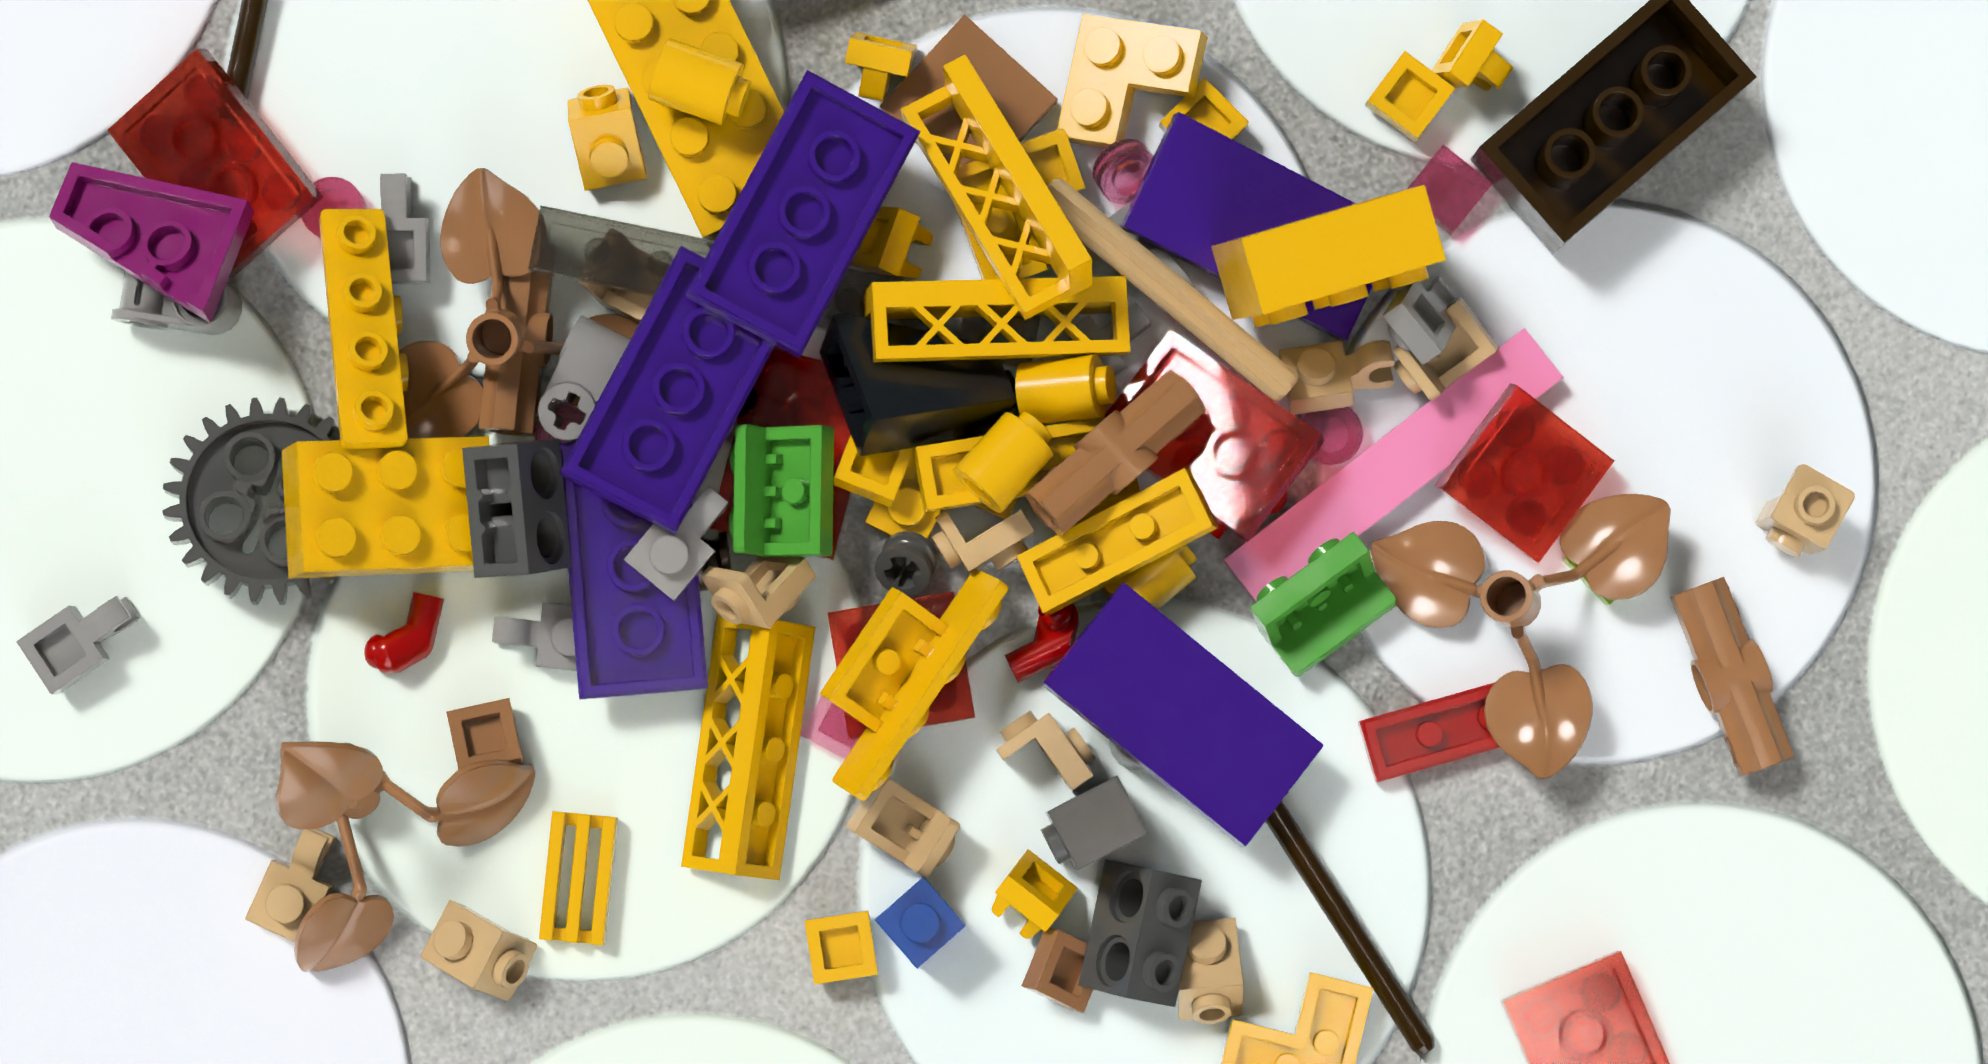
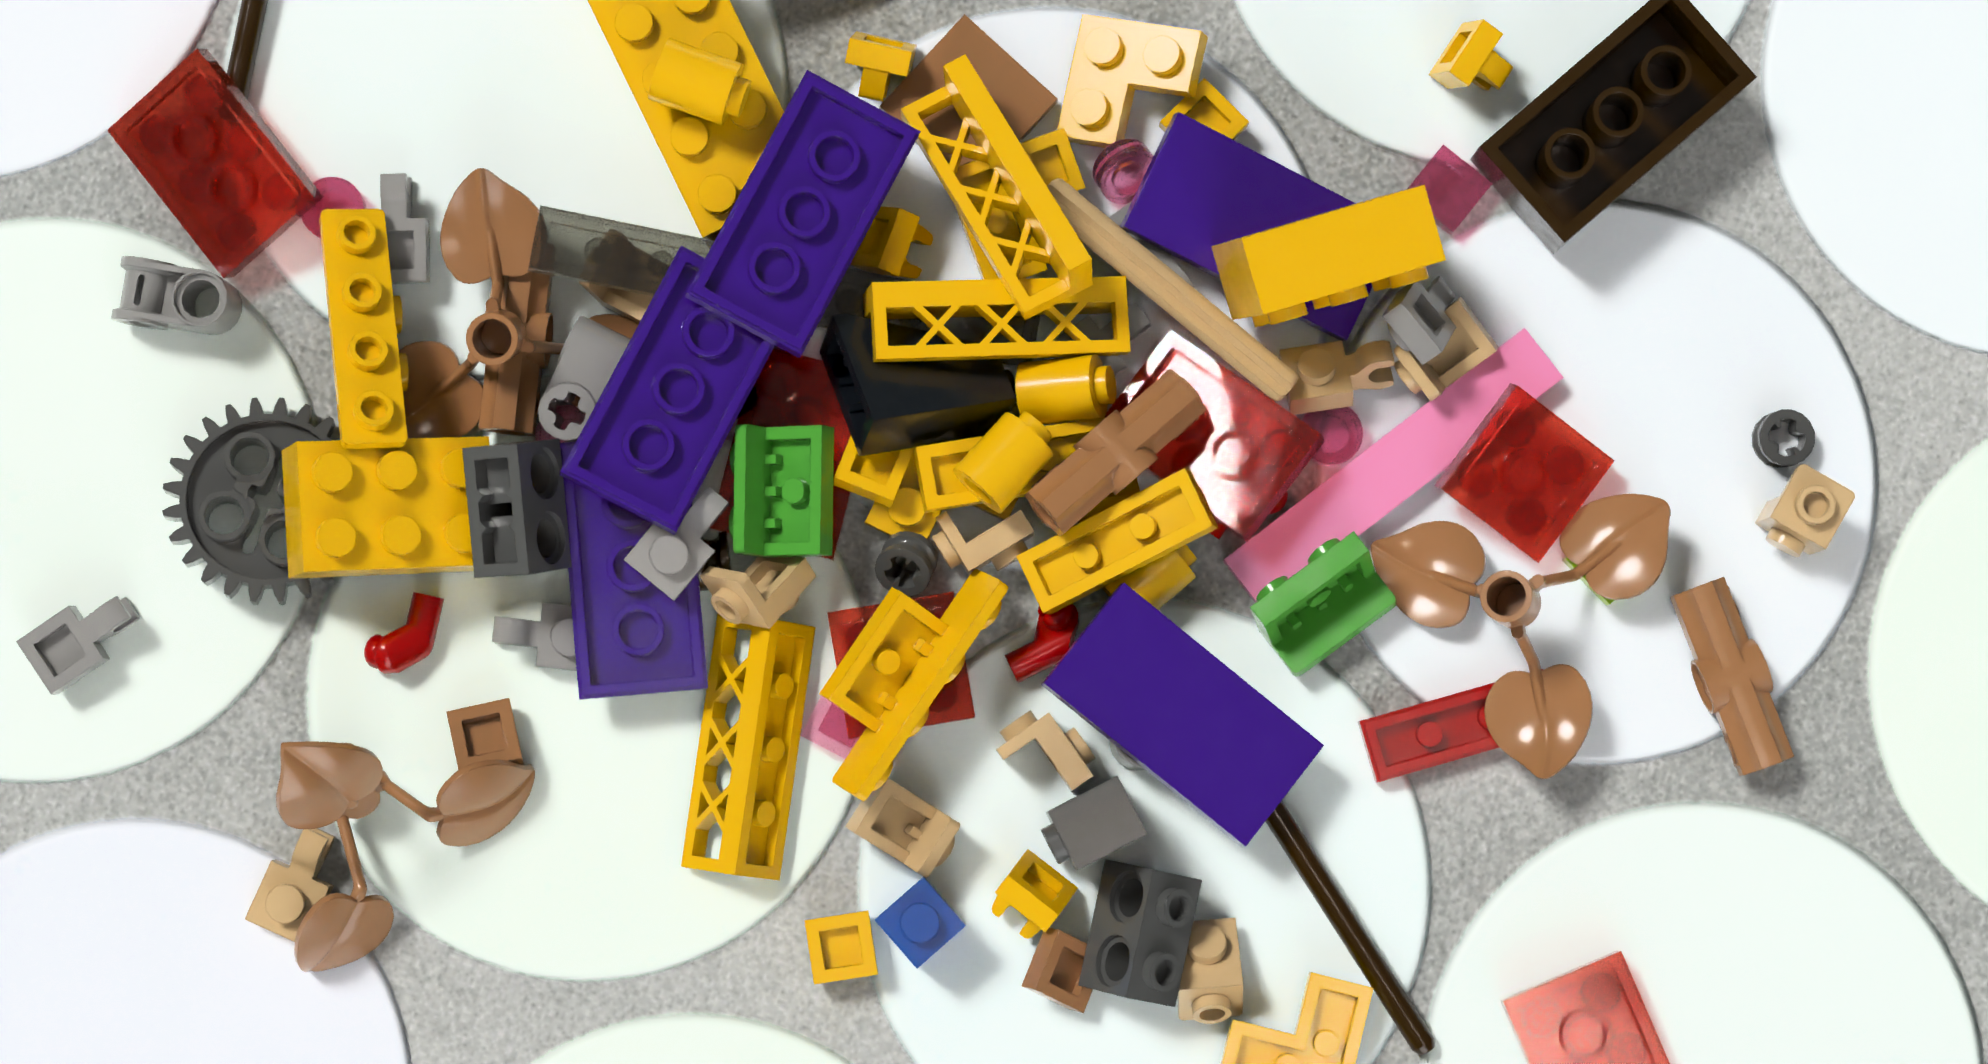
(156, 231): magenta wing -> none
(479, 951): tan bracket -> none
(572, 932): yellow tile -> none
(605, 137): yellow bracket -> none
(1409, 96): yellow plate -> none
(1768, 450): none -> dark grey bush

